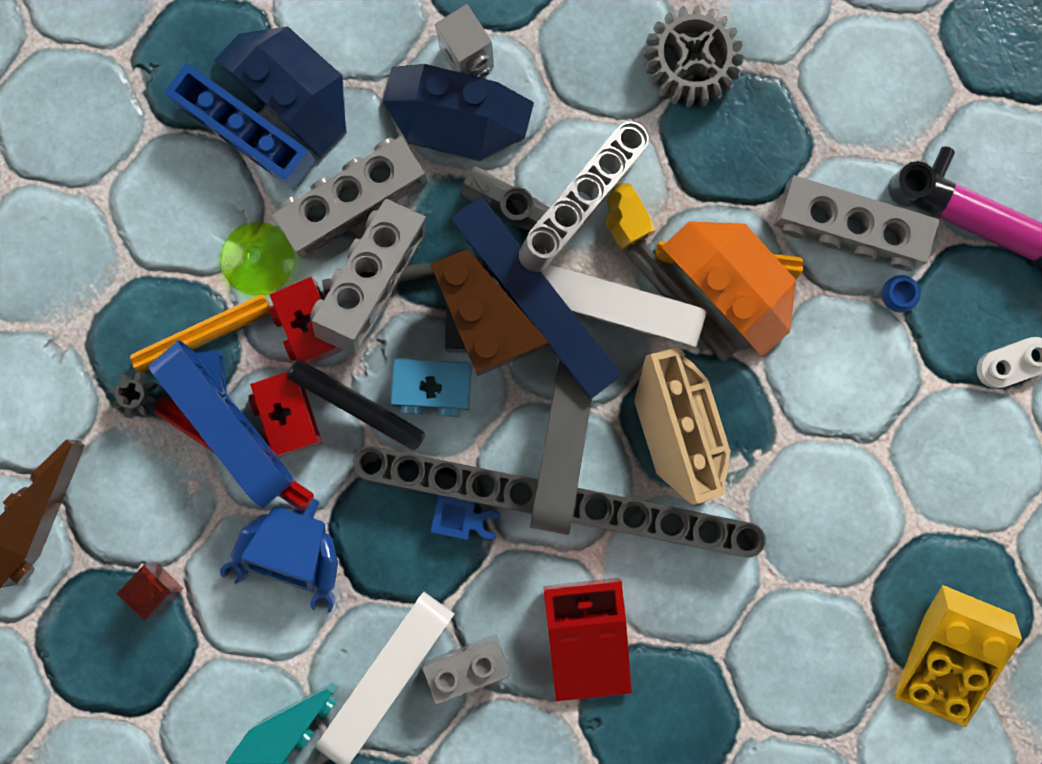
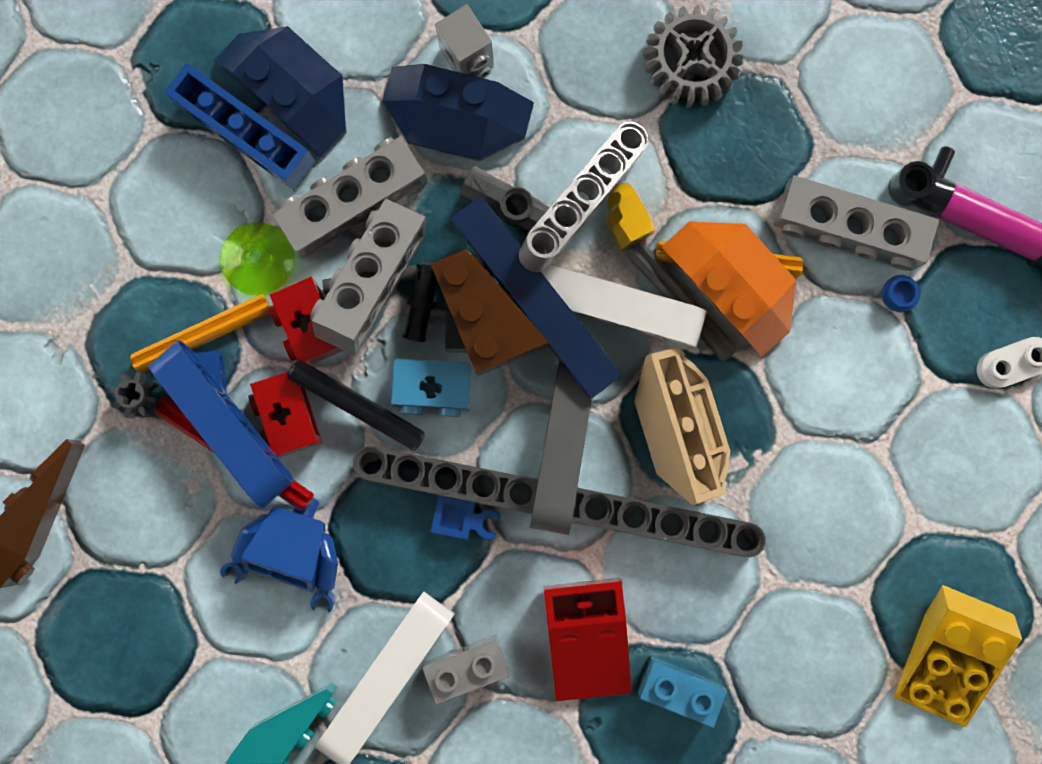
(150, 591): clear red brick -> none
(420, 303): none -> black pin
(681, 691): none -> dark azure brick

